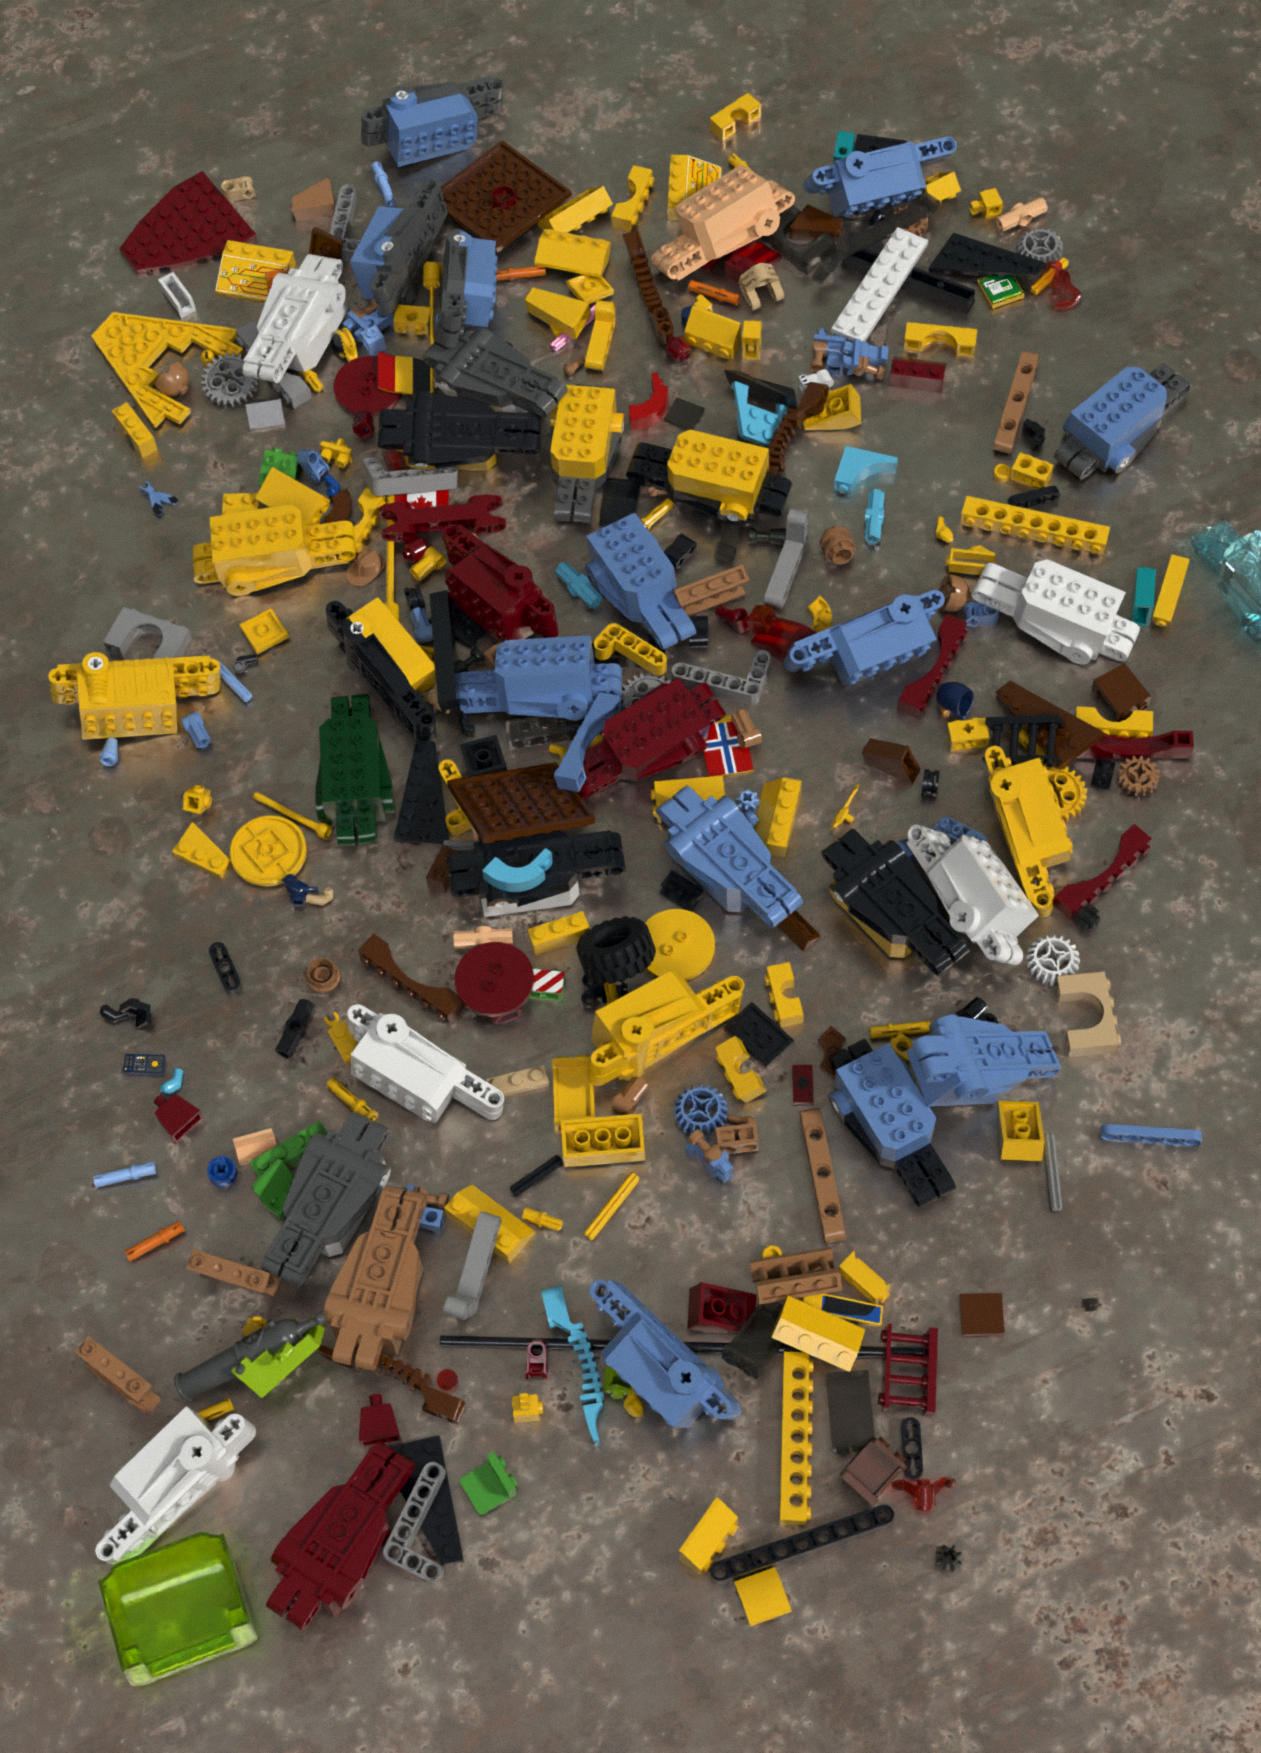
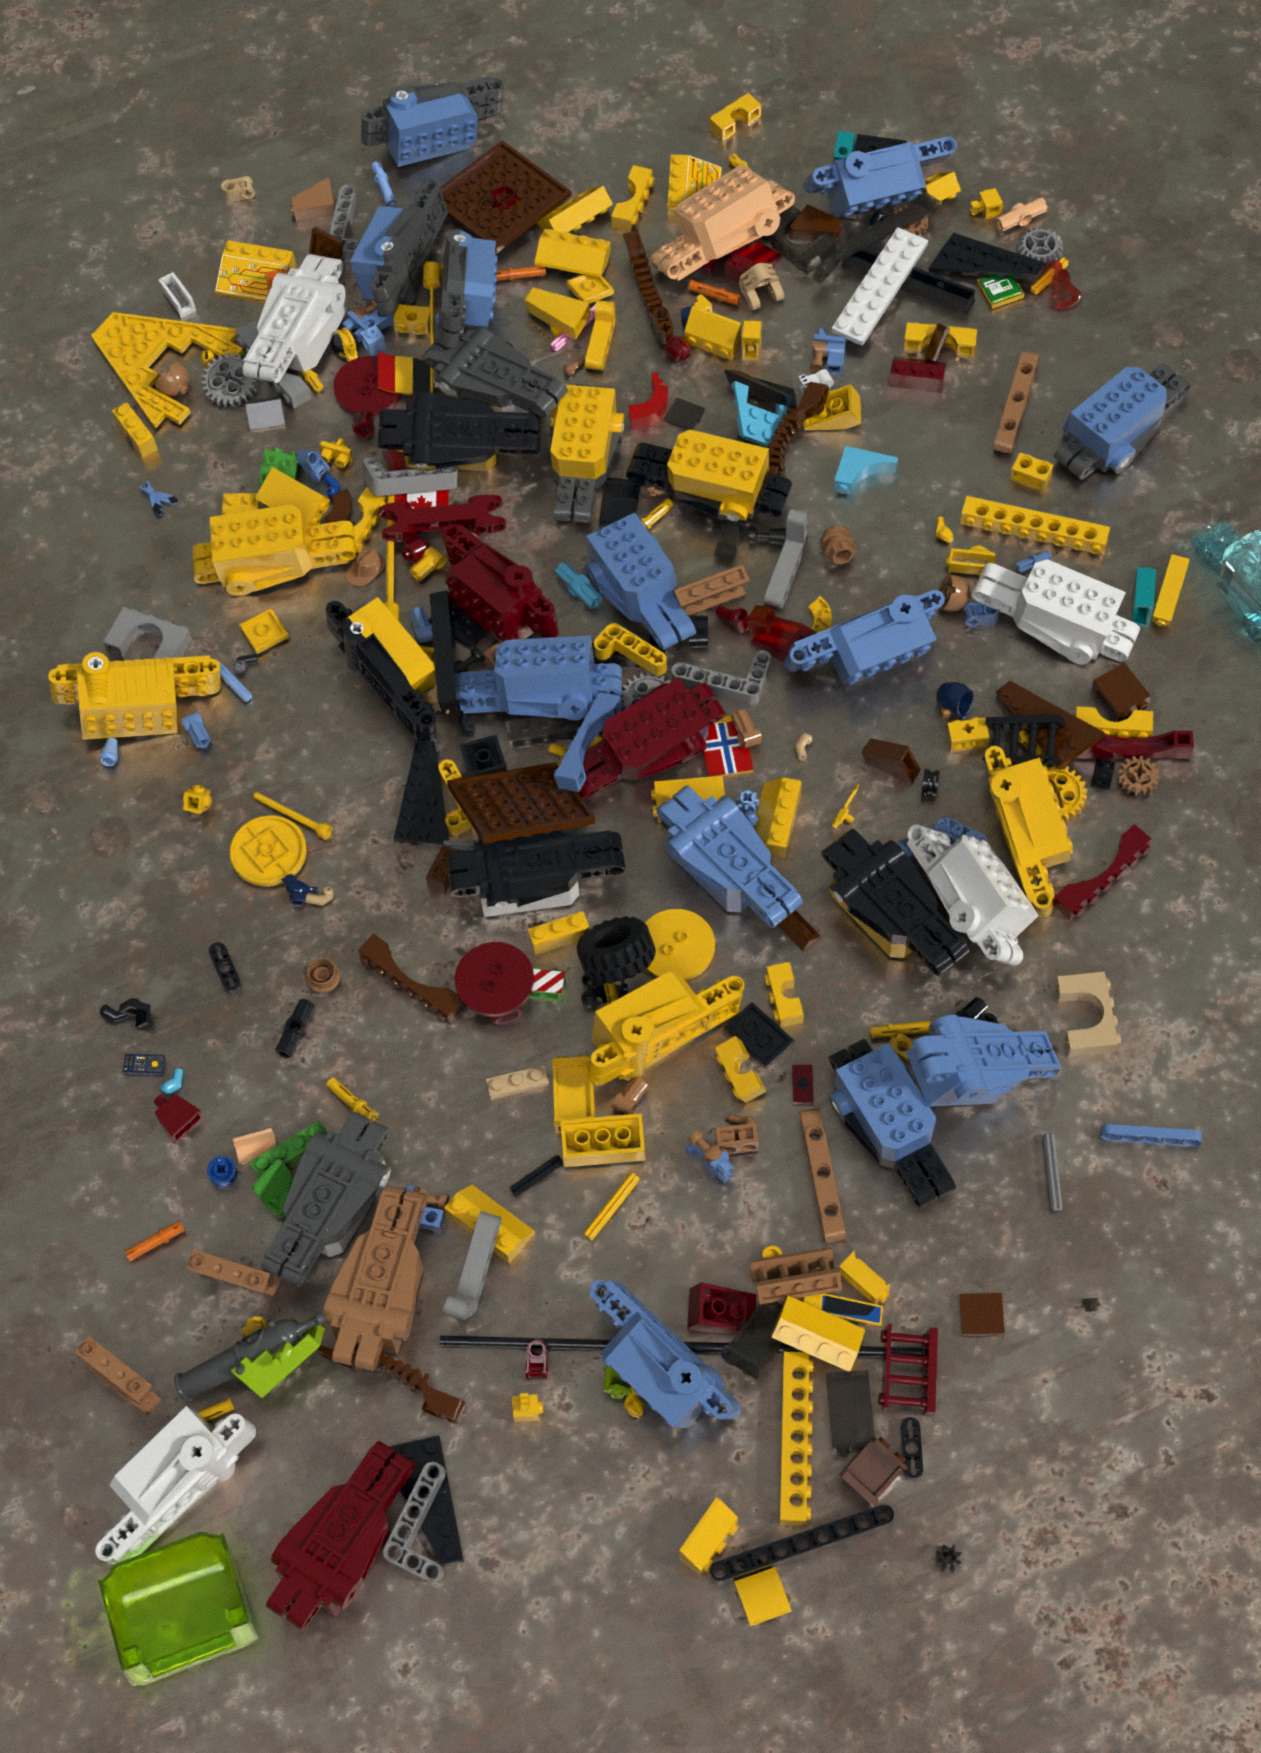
(128, 1173): light blue pin -> none
(185, 227): dark red wing -> none
(201, 852): yellow wing -> none
(341, 1037): yellow plate -> none
(353, 773): dark green piece -> none
(377, 1423): dark red torso -> none
(414, 597): black wheel -> none
(414, 1069): white piece -> none
(447, 1379): clear red plate -> none
(481, 935): light nougat piece -> none
(489, 1485): bright green bracket -> none
(518, 879): medium azure arch -> none
(542, 1219): yellow axle -> none
(558, 1317): medium azure piece -> none
(680, 550): black axle -> none
(681, 891): black hinge -> none
(711, 1099): medium blue gear -> none
(800, 744): none -> tan arm
(831, 1043): reddish brown tile -> none
(864, 358): medium blue hips -> none
(874, 516): medium azure piece -> none
(915, 695): dark red arch -> none
(924, 1491): clear red piece -> none
(937, 342): none -> reddish brown slope
(1002, 472): yellow tile -> none
(1020, 1131): yellow slope -> none
(1028, 563): none -> medium blue axle
(1035, 432): black bracket -> none
(1035, 497): black beam -> none
(1059, 951): white gear -> none
(1088, 918): pearl dark grey gear -> none

